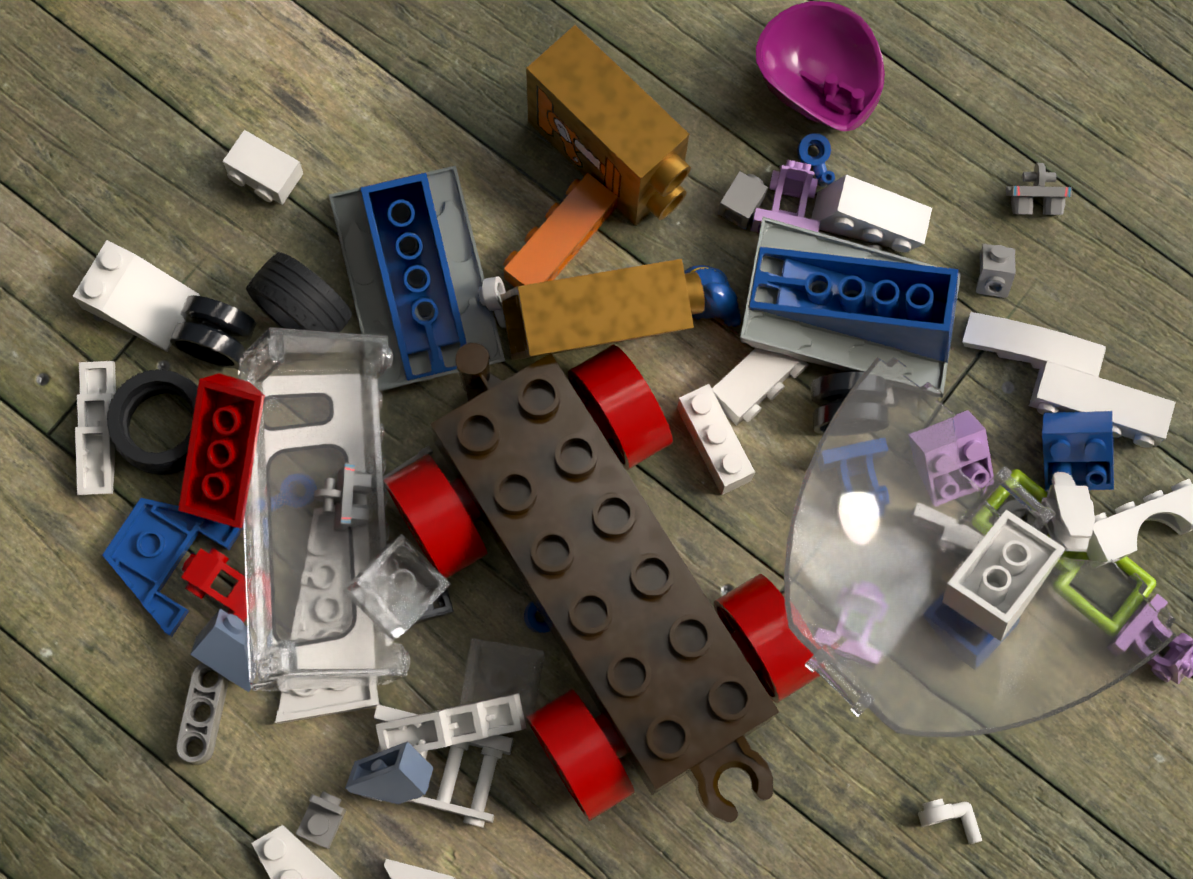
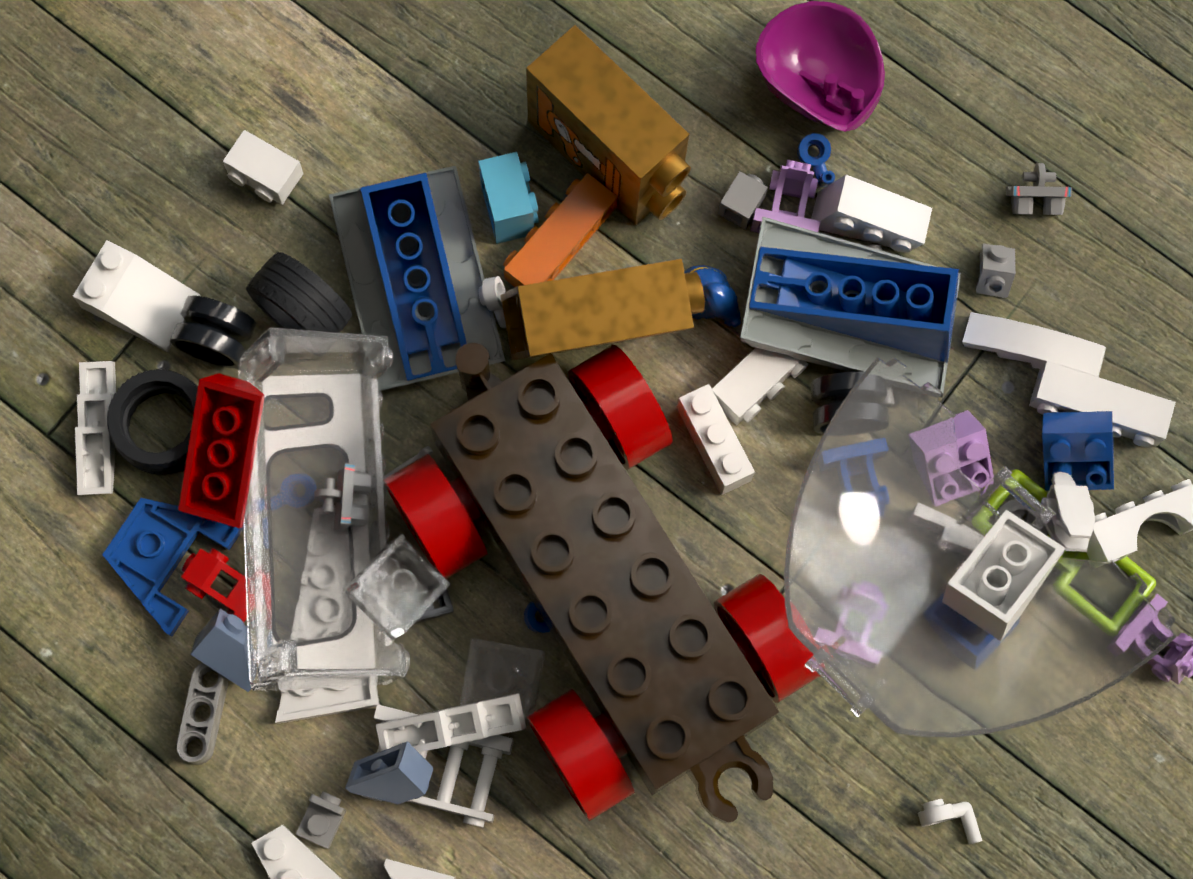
(508, 196): none -> medium azure brick

